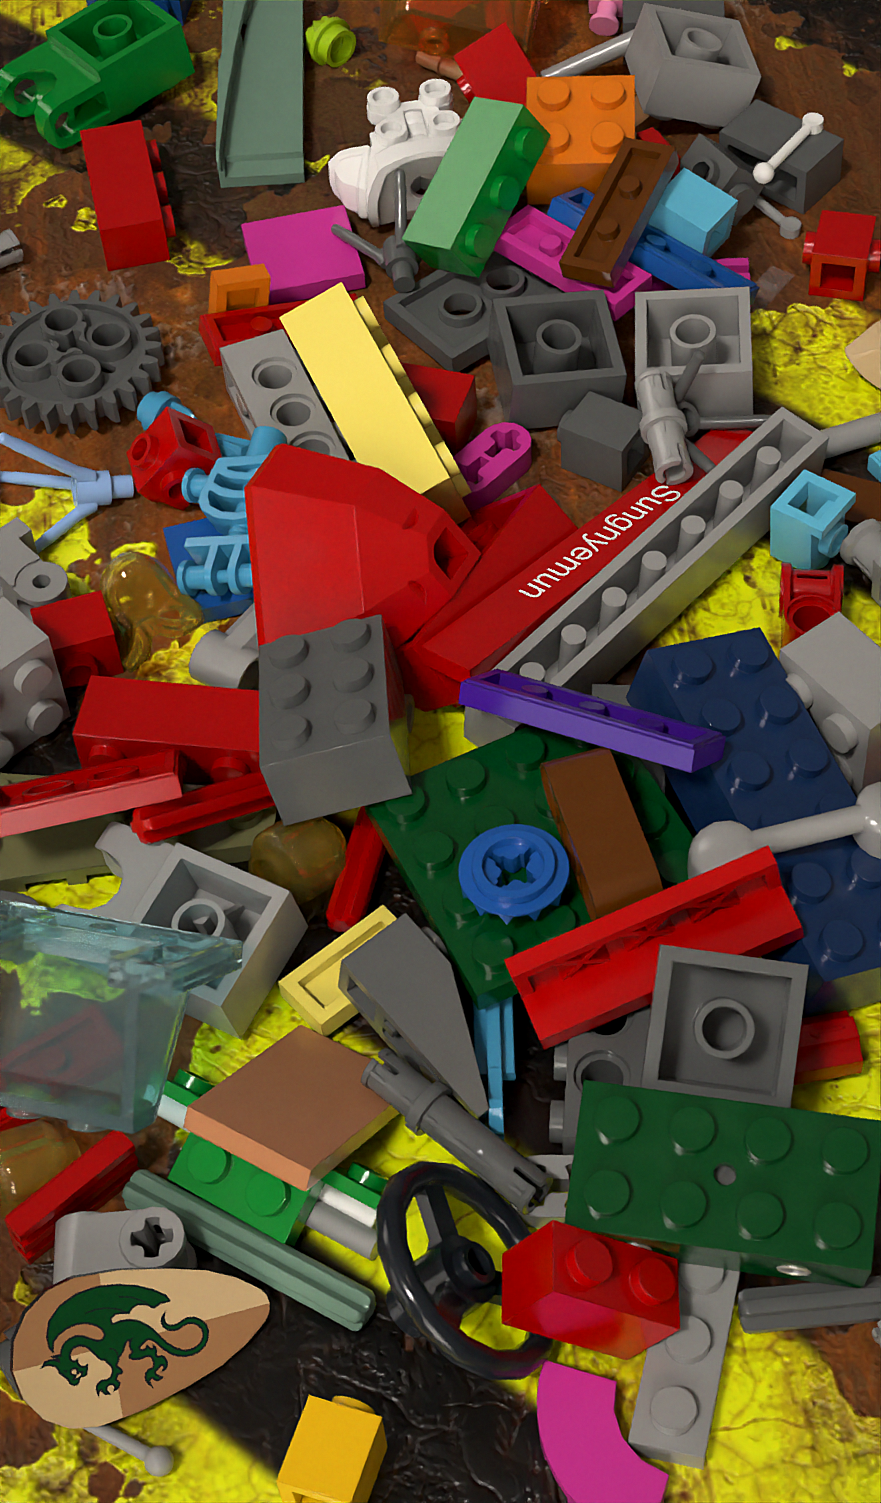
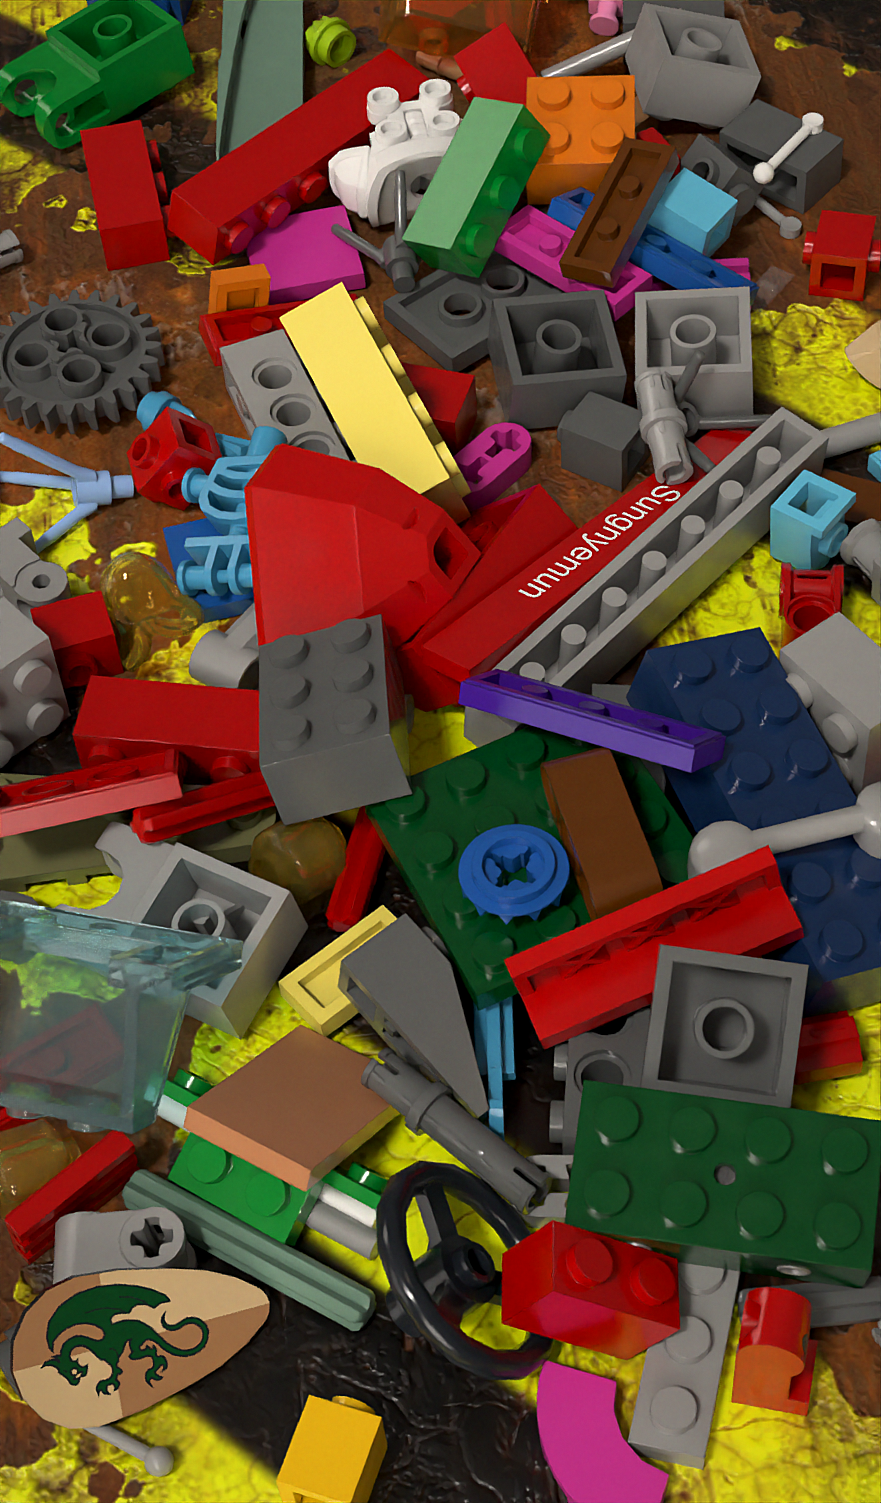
(284, 163): none -> red brick
(775, 1352): none -> red leg

